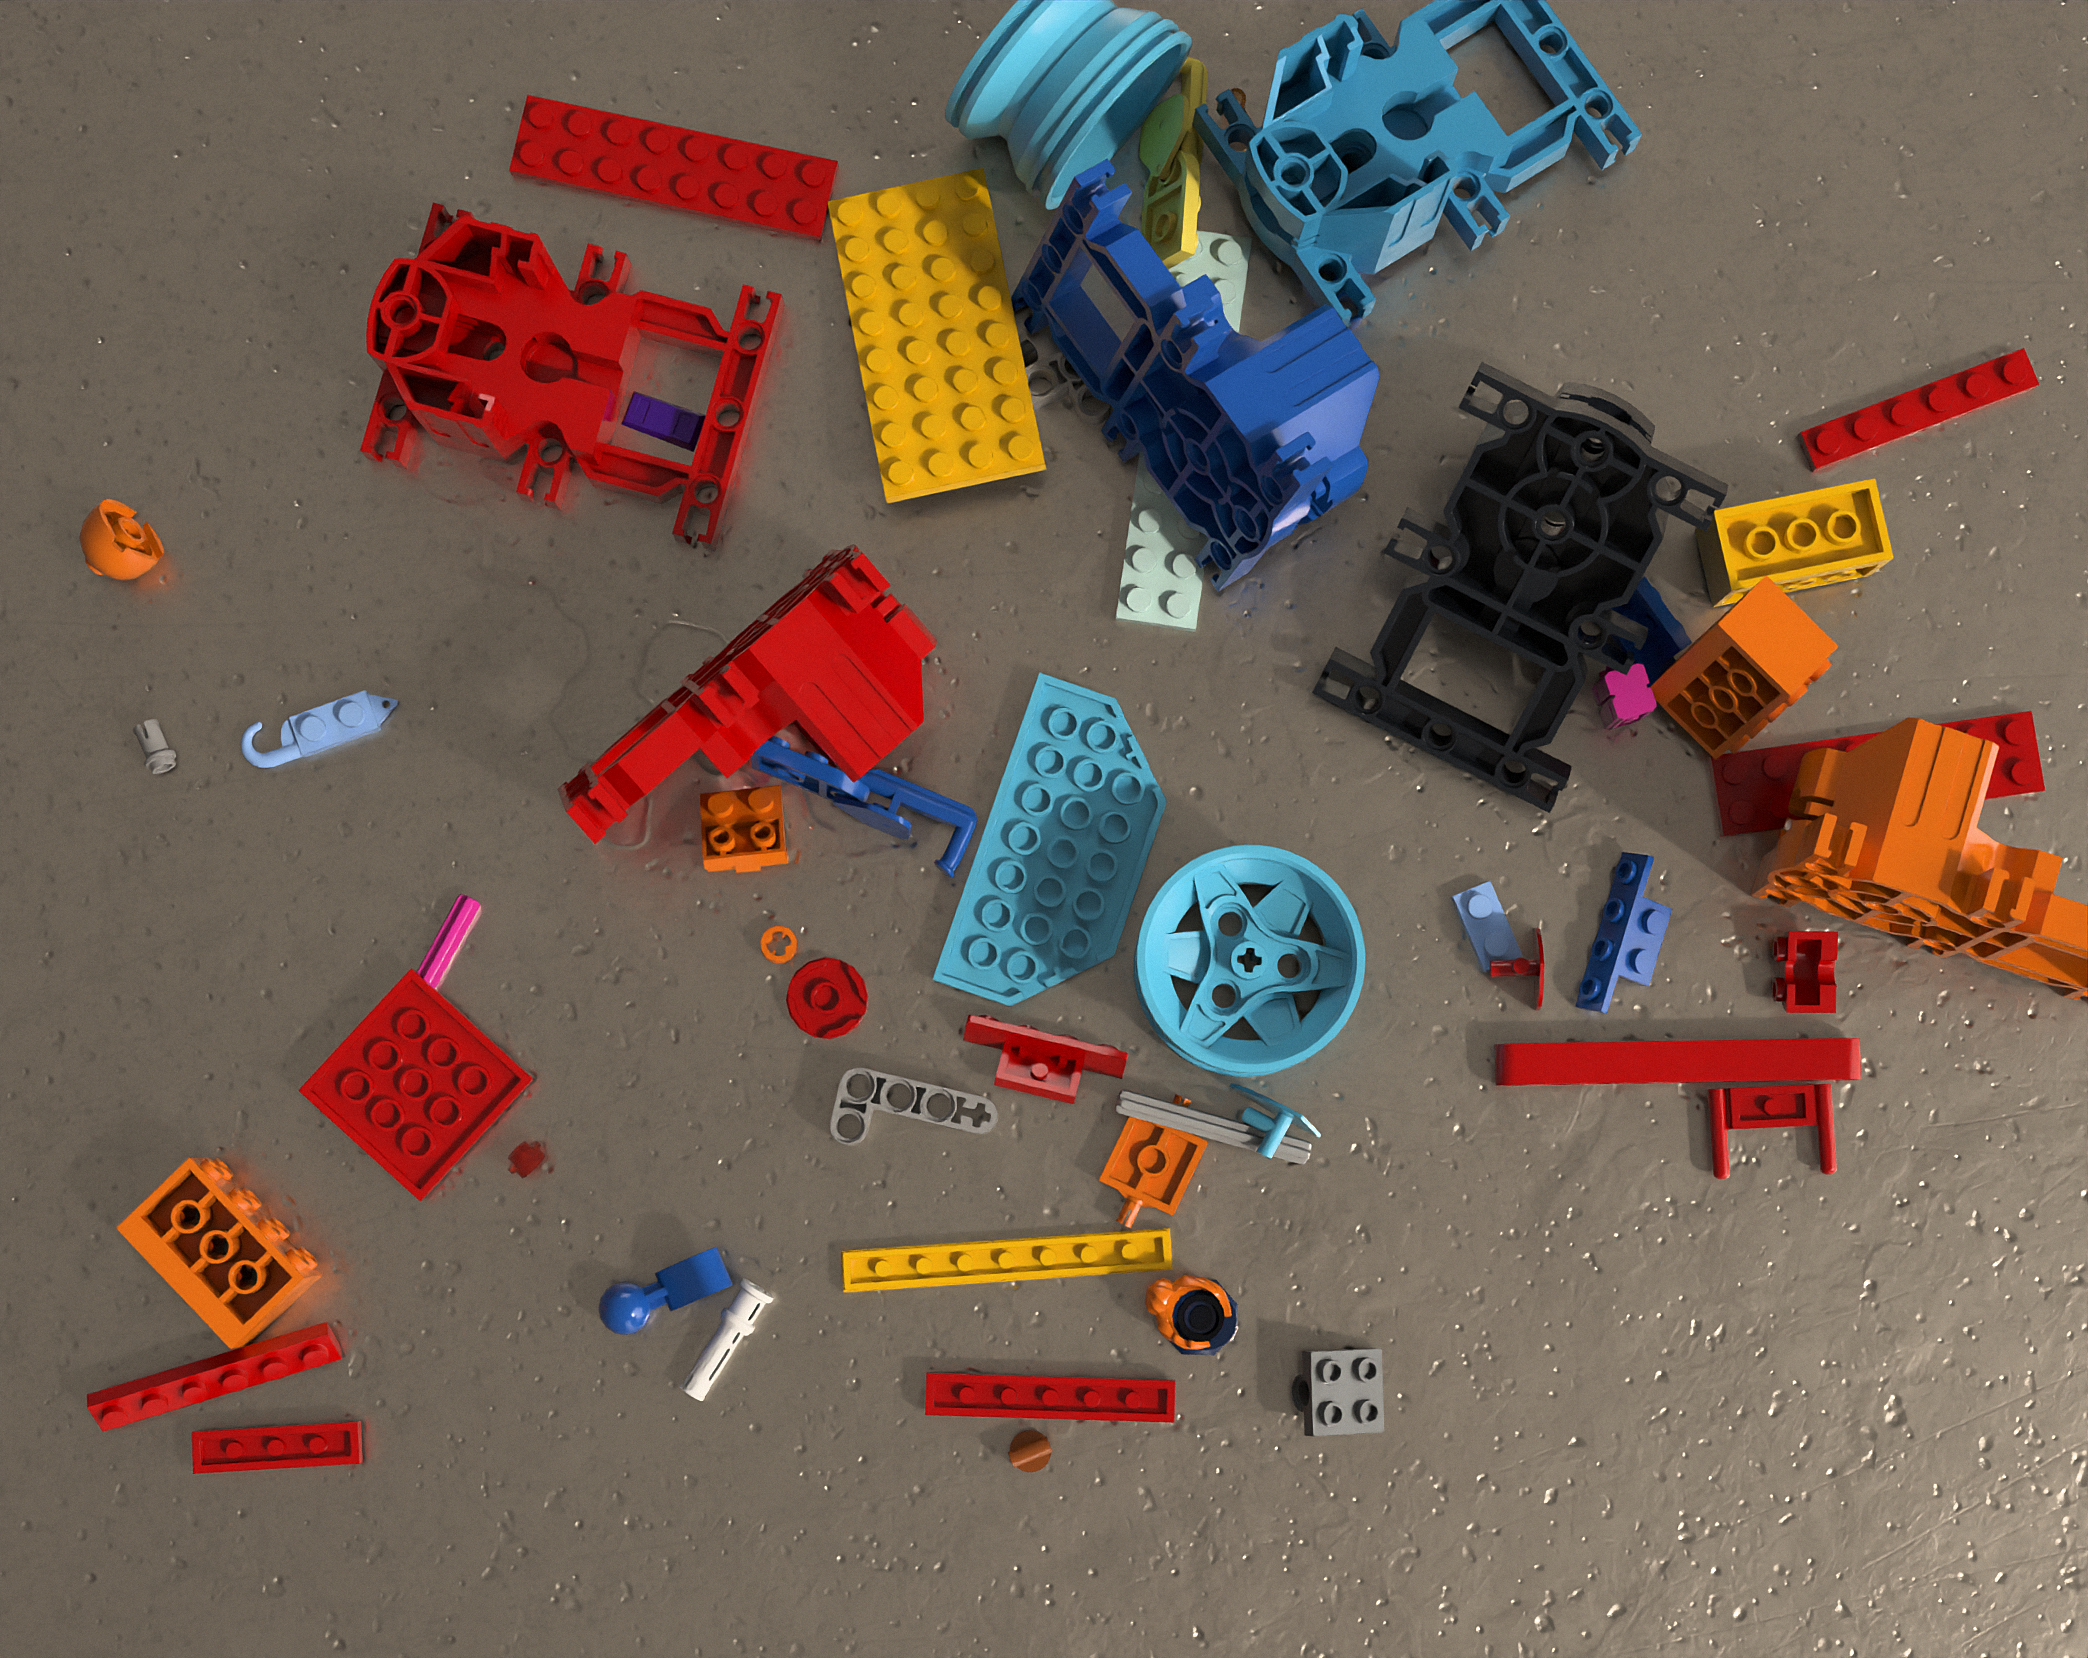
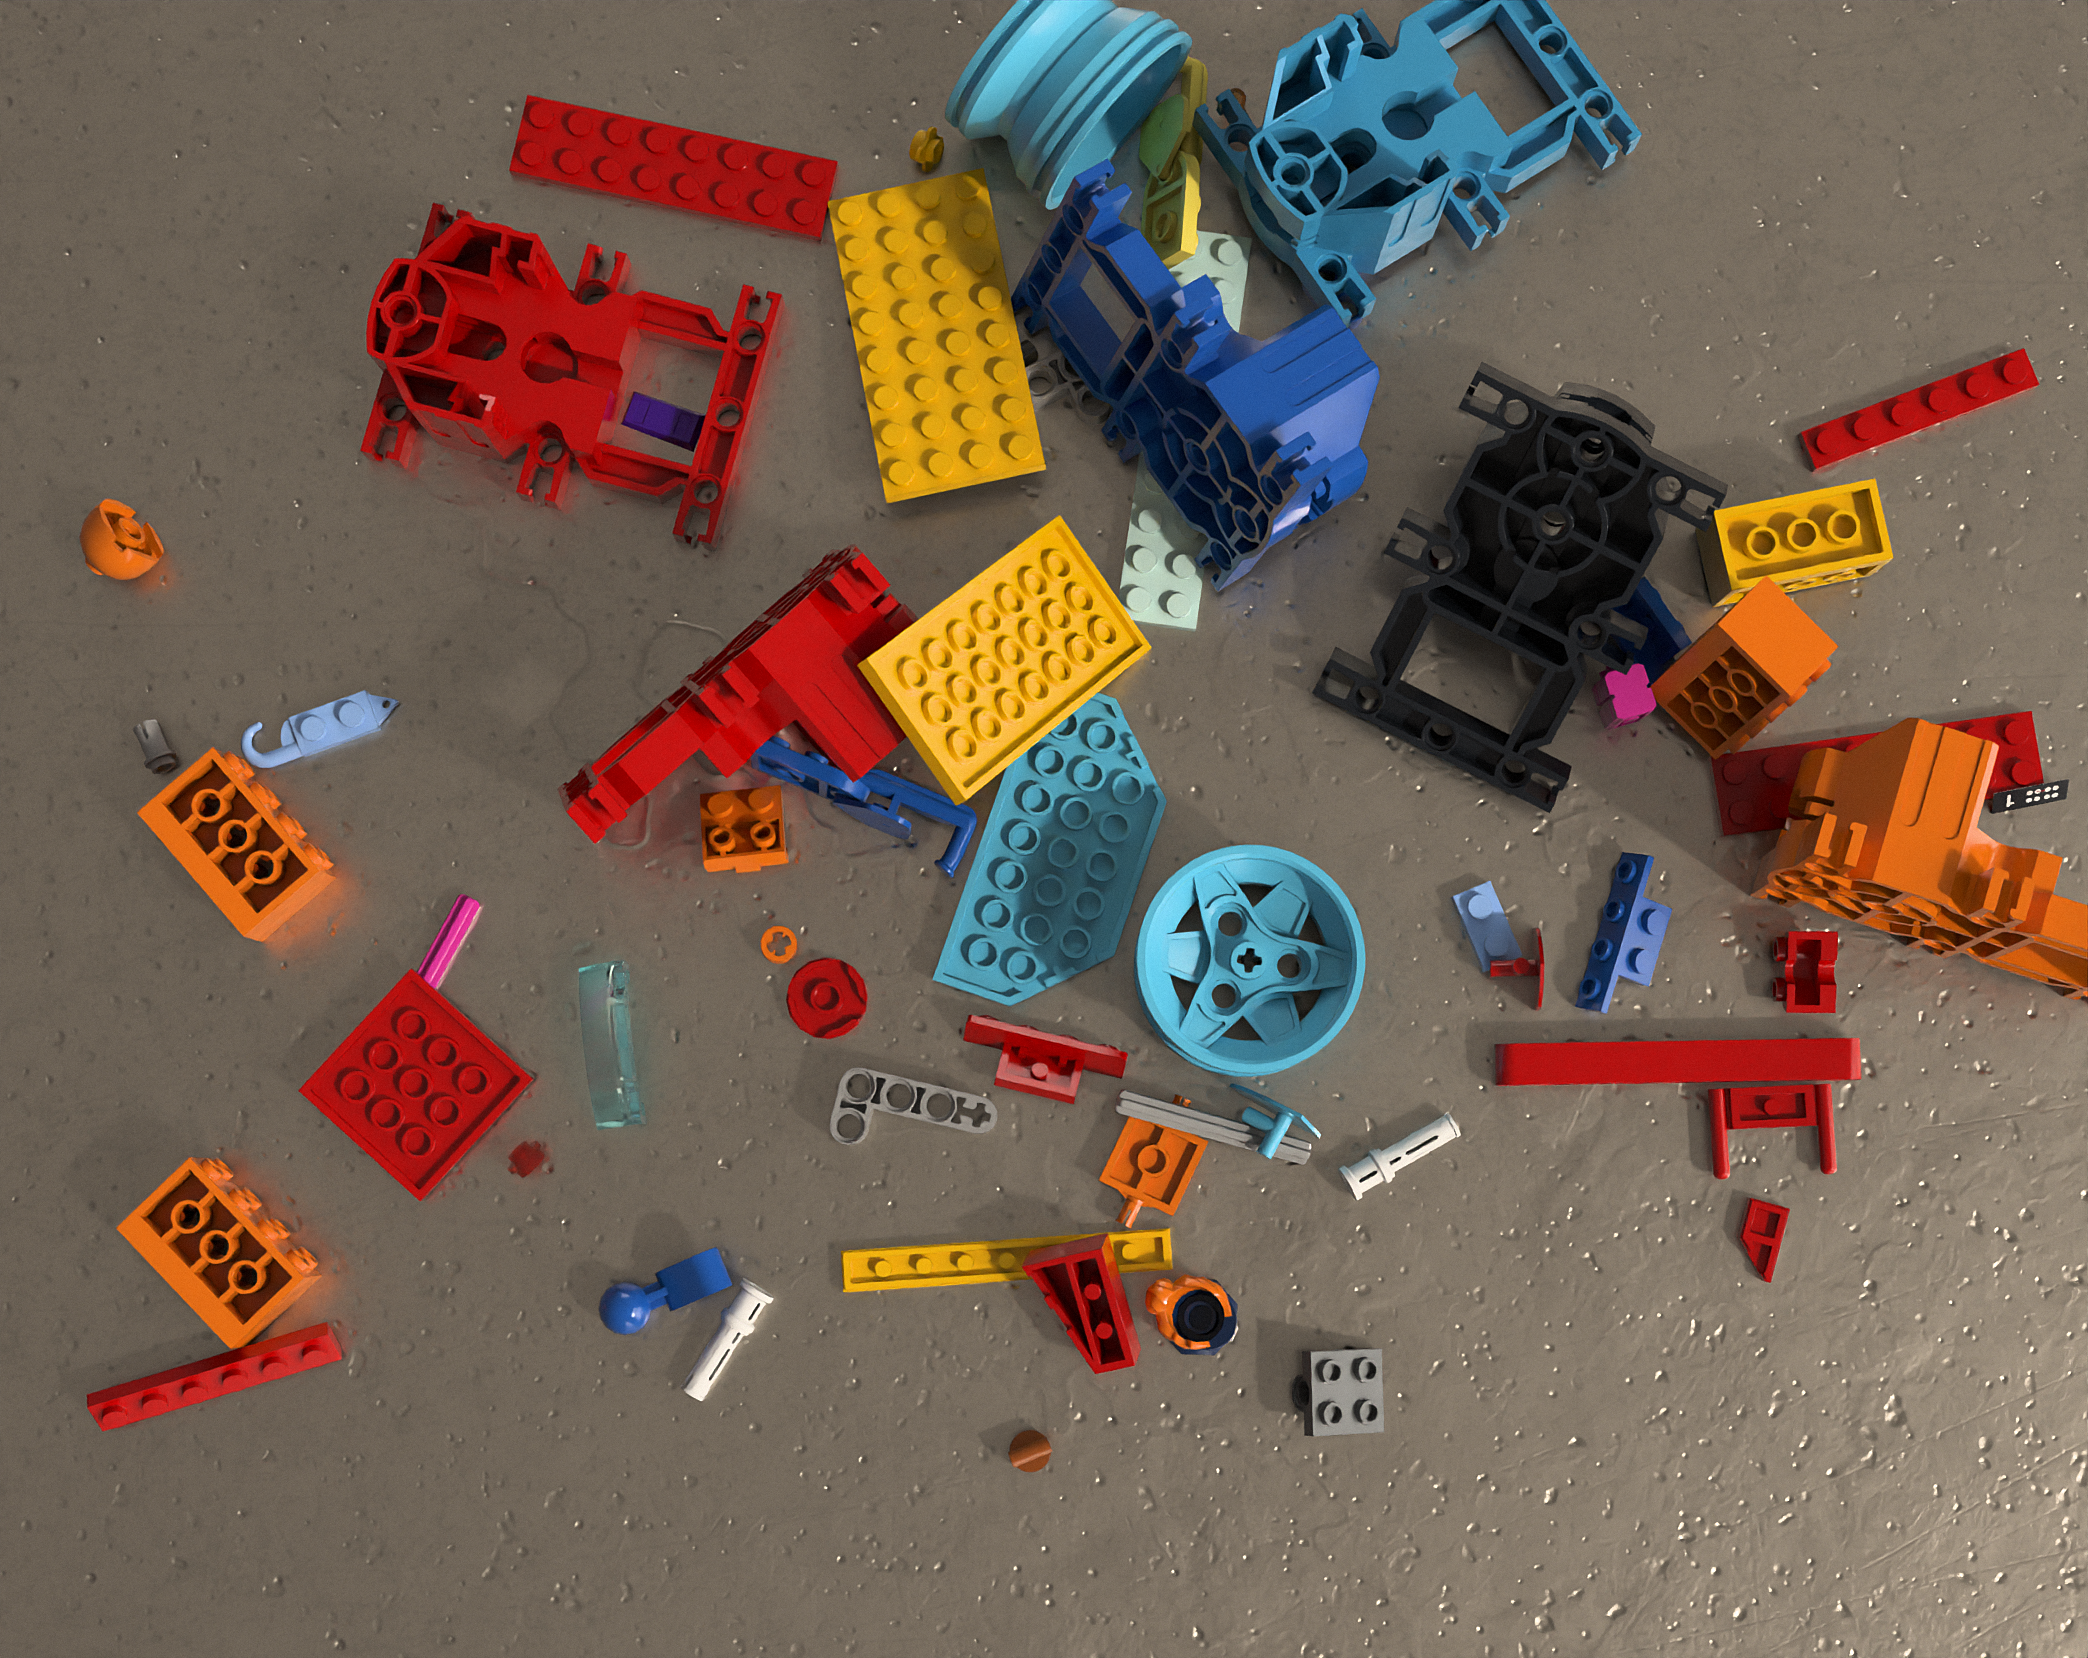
(213, 849): none -> orange brick
(277, 1447): red plate -> none
(609, 1045): none -> clear light blue windscreen
(927, 148): none -> yellow plate
(1005, 659): none -> yellow plate
(1050, 1397): red plate -> none
(1089, 1298): none -> red wedge
(1381, 1165): none -> white pin
(1762, 1234): none -> red tile
(2029, 796): none -> black sticker

